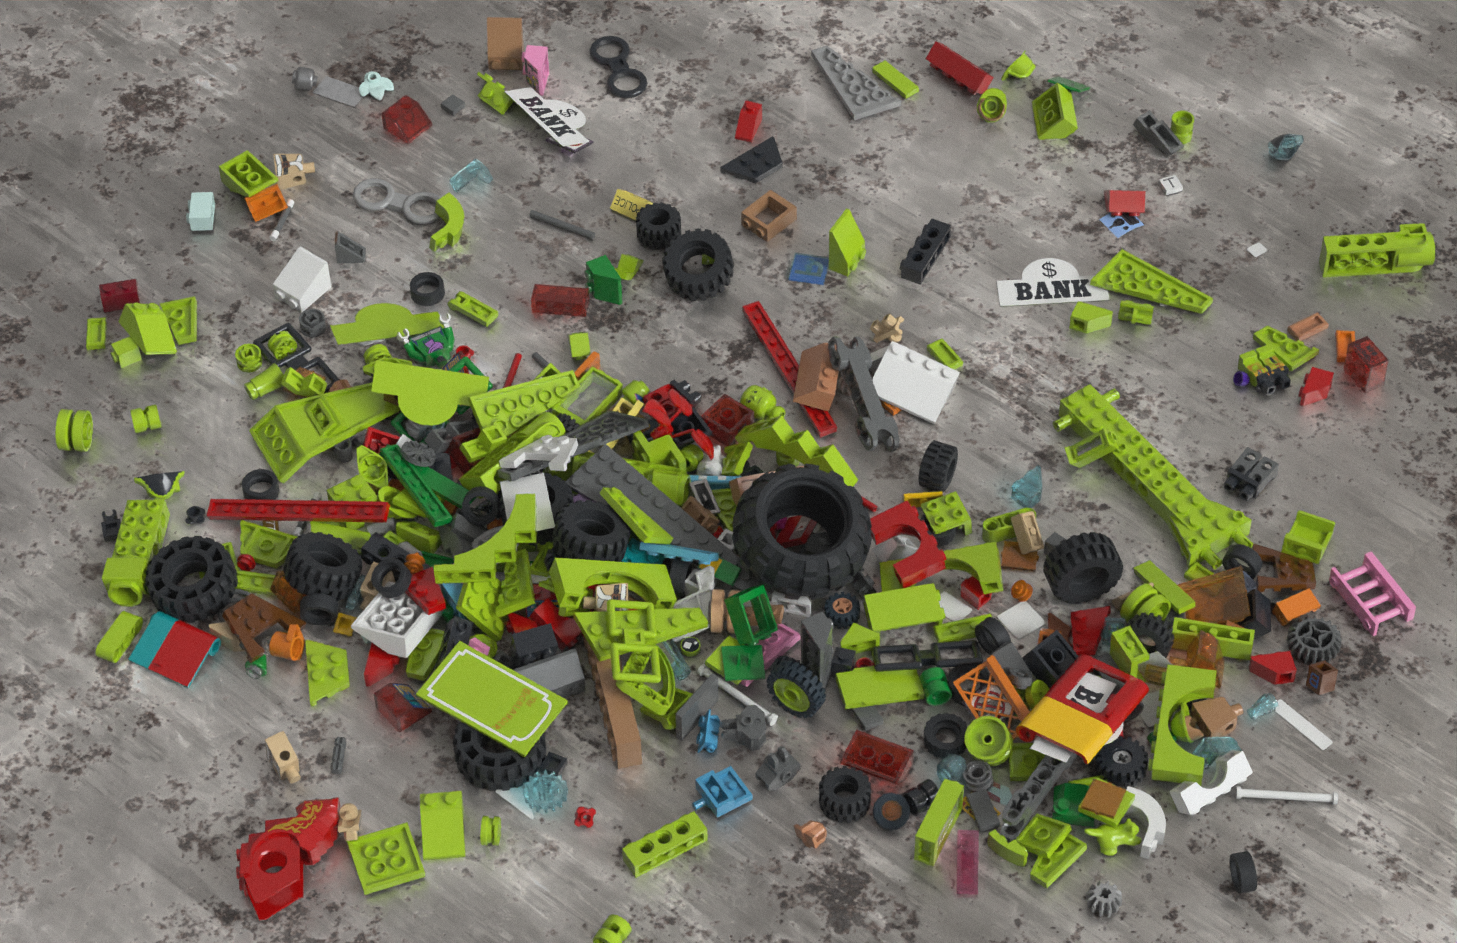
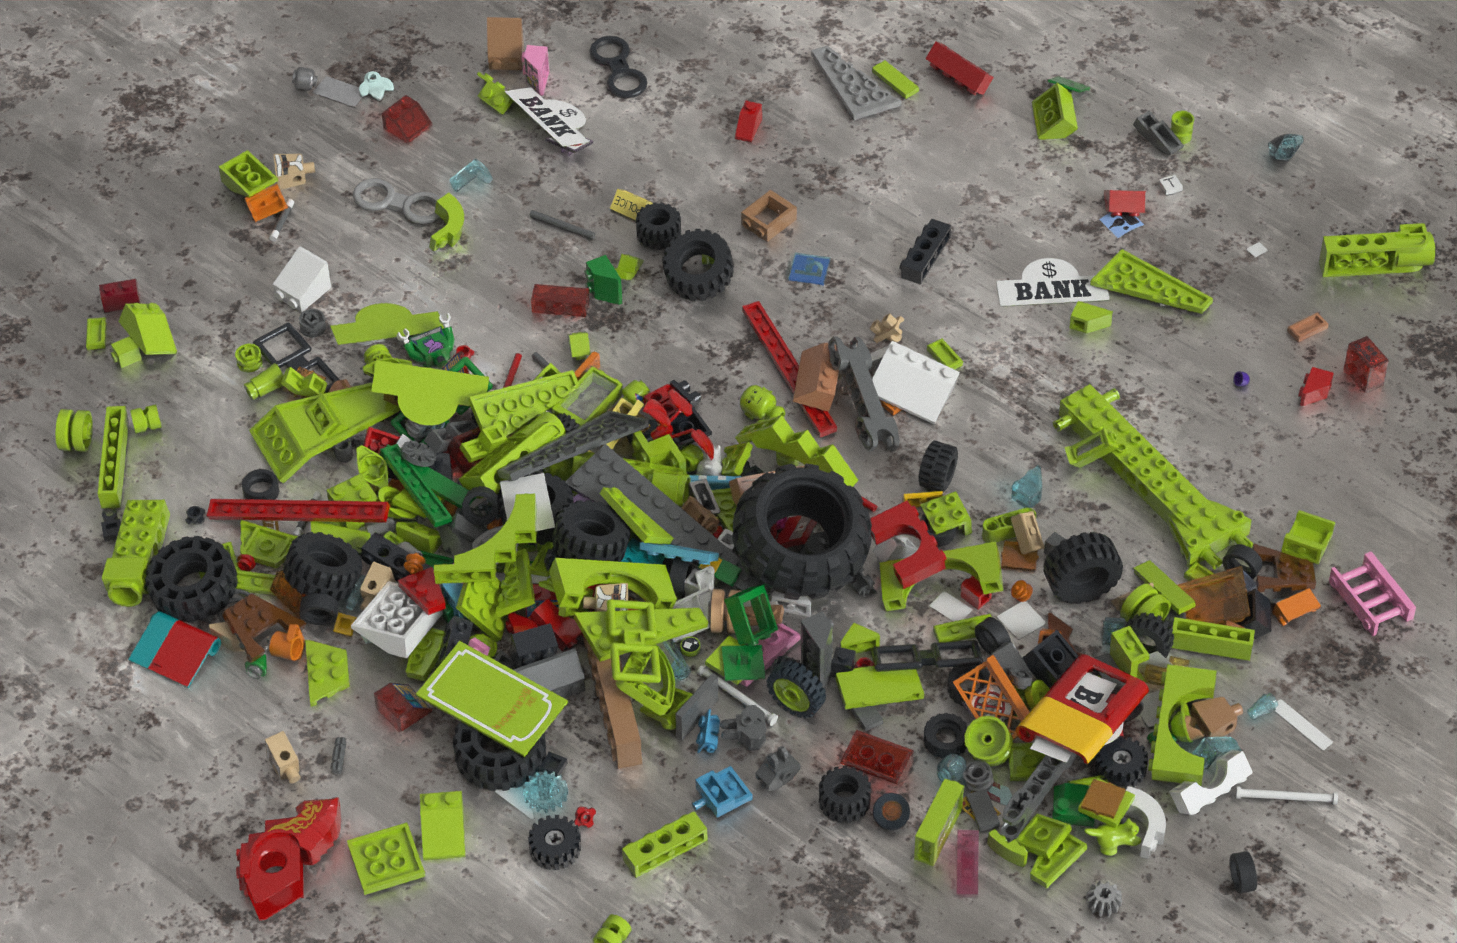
(113, 457): none -> lime brick
(119, 637): lime beam -> none
(160, 485): black hat -> none
(182, 318): lime wing -> none
(201, 211): light aqua brick -> none
(281, 344): lime wheel -> none
(348, 250): dark grey slope -> none
(349, 821): tan hips -> none
(379, 665): red slope -> none
(382, 569): black tyre -> none
(427, 299): black tyre -> none
(453, 104): dark grey tile -> none
(473, 308): lime plate -> none
(490, 830): lime wheel -> none
(547, 448): white wing -> none
(558, 853): none -> black bush
(727, 419): clear red brick -> none
(756, 162): black wing -> none
(811, 833): nougat piece -> none
(845, 245): lime slope -> none
(848, 605): black wheel -> none
(903, 608): lime panel -> none
(921, 797): black wheel -> none
(935, 686): green wheel -> none
(992, 105): lime piece -> none
(1019, 68): lime piece -> none
(1087, 629): red wing -> none
(1136, 312): lime hips -> none
(1206, 653): clear orange slope -> none
(1250, 475): hips -> none
(1264, 369): hips -> none
(1274, 667): red slope -> none
(1290, 352): lime wing -> none
(1315, 636): dark grey gear -> none
(1321, 677): reddish brown brick -> none
(1342, 340): orange tile -> none

